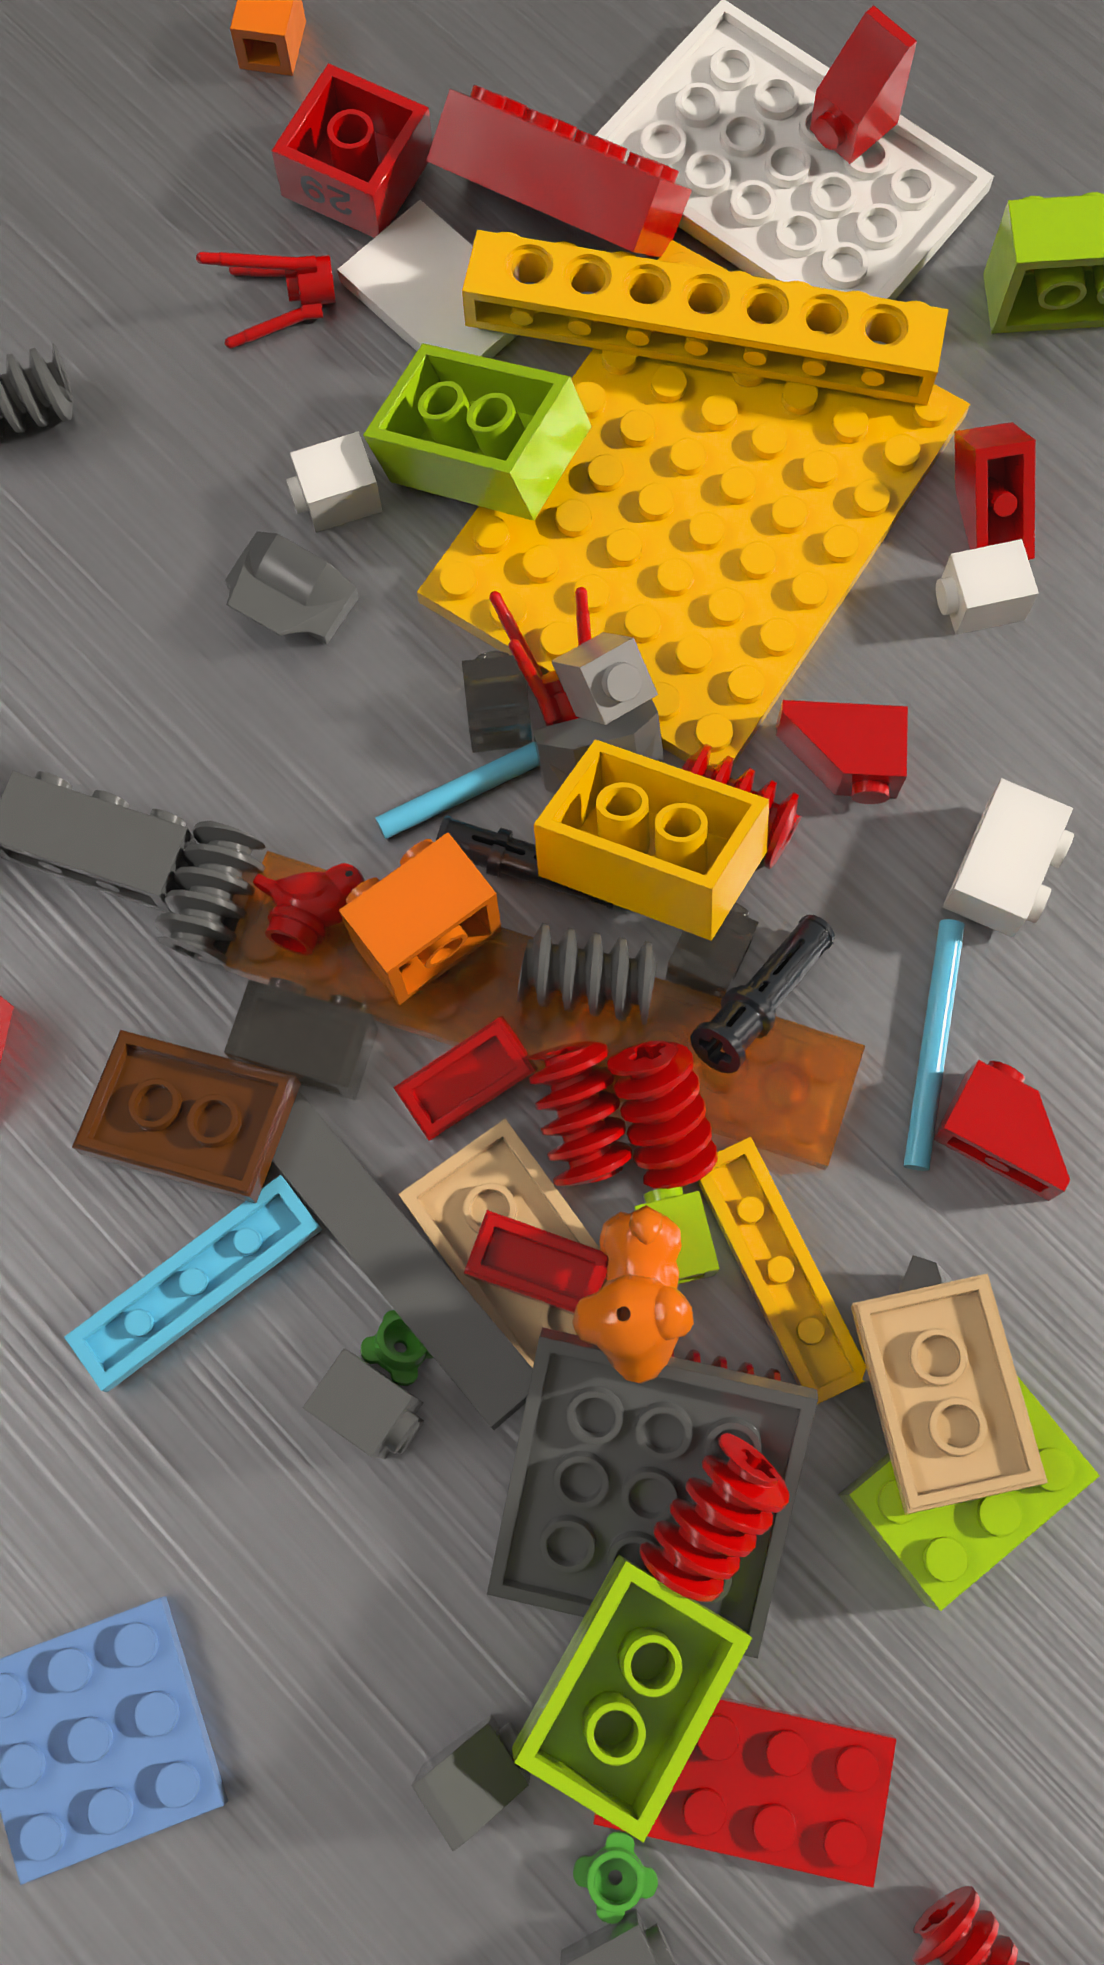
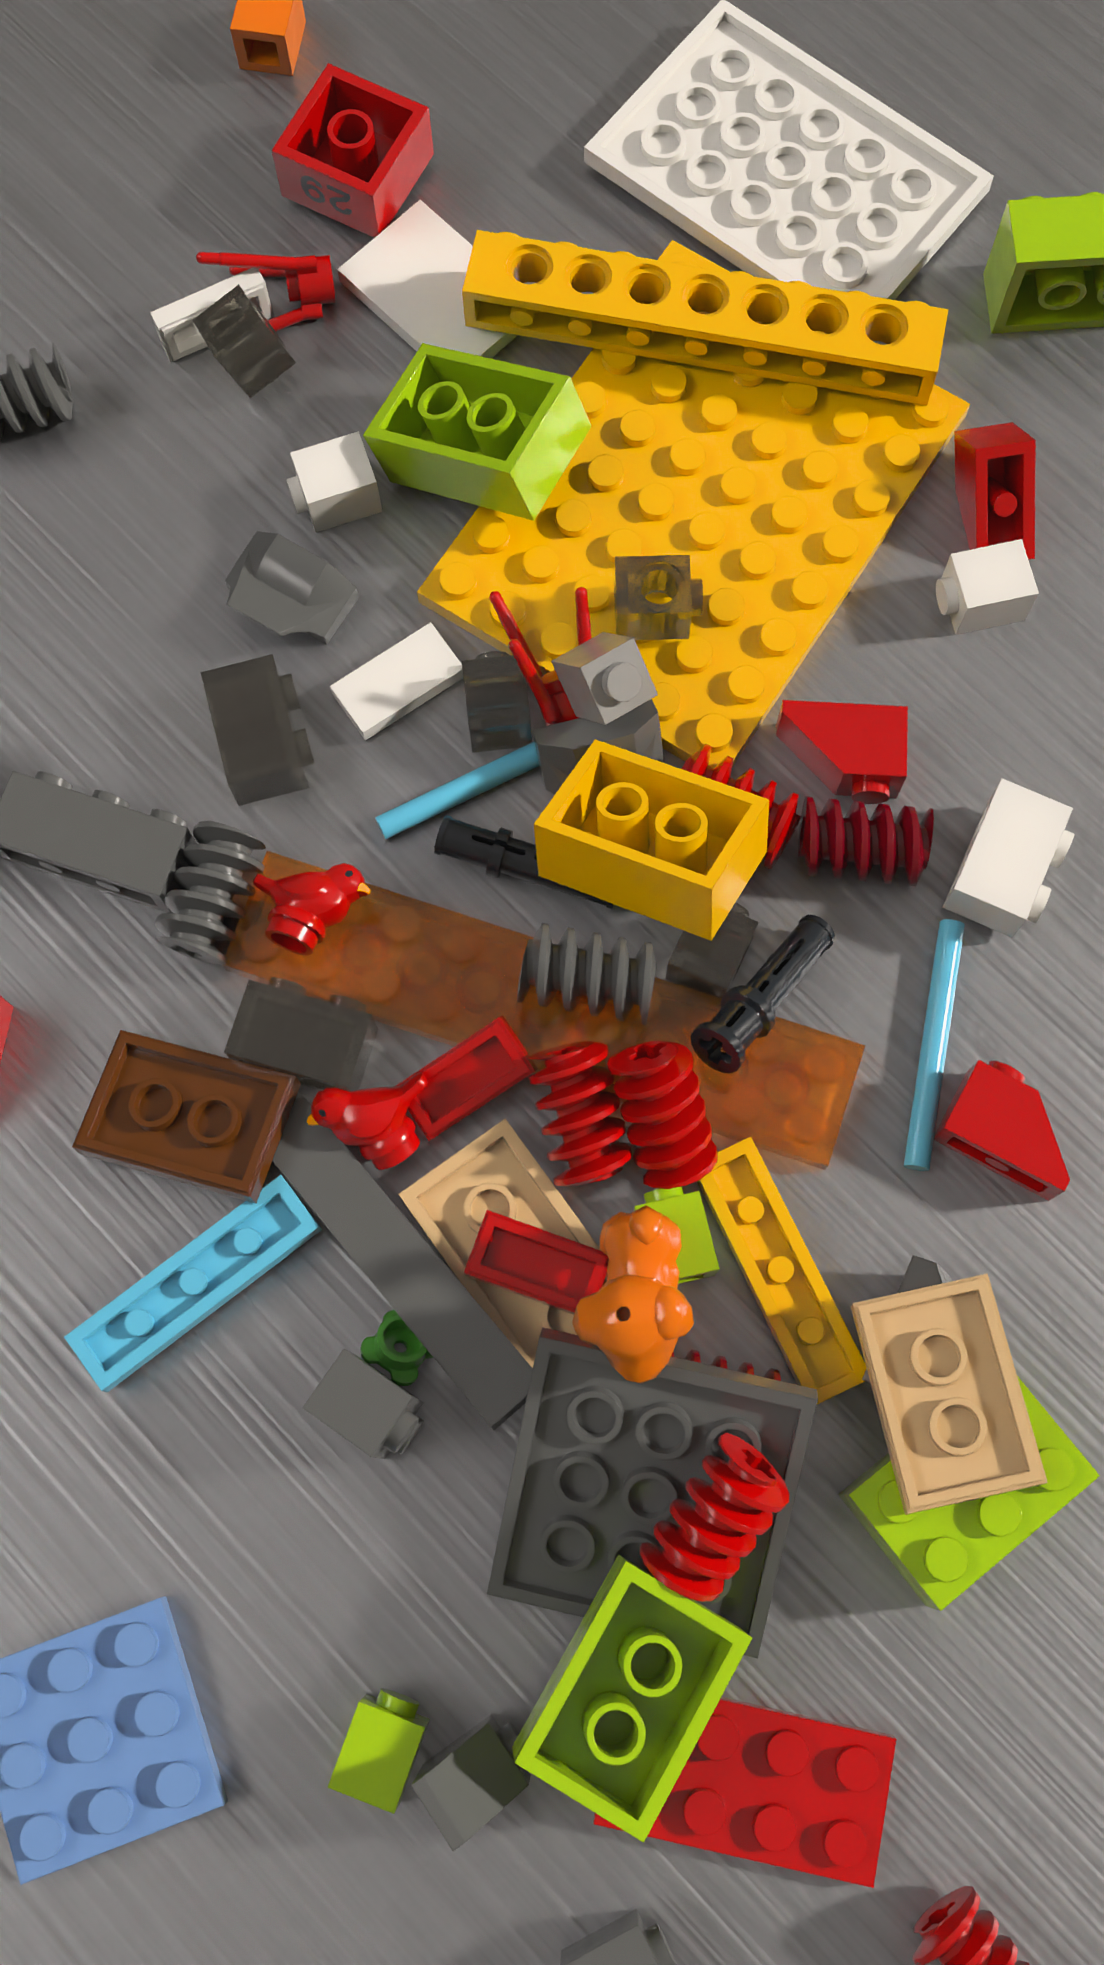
(175, 323): none -> white tile
(244, 341): none -> clear smoke brick
(256, 730): none -> clear smoke brick
(371, 1119): none -> red animal
(380, 1750): none -> lime brick
(397, 681): none -> white tile
(421, 916): orange brick -> none
(568, 178): red brick -> none
(611, 1898): bright green plate -> none
(649, 574): none -> clear smoke brick
(863, 87): red slope -> none
(865, 840): none -> dark red piece

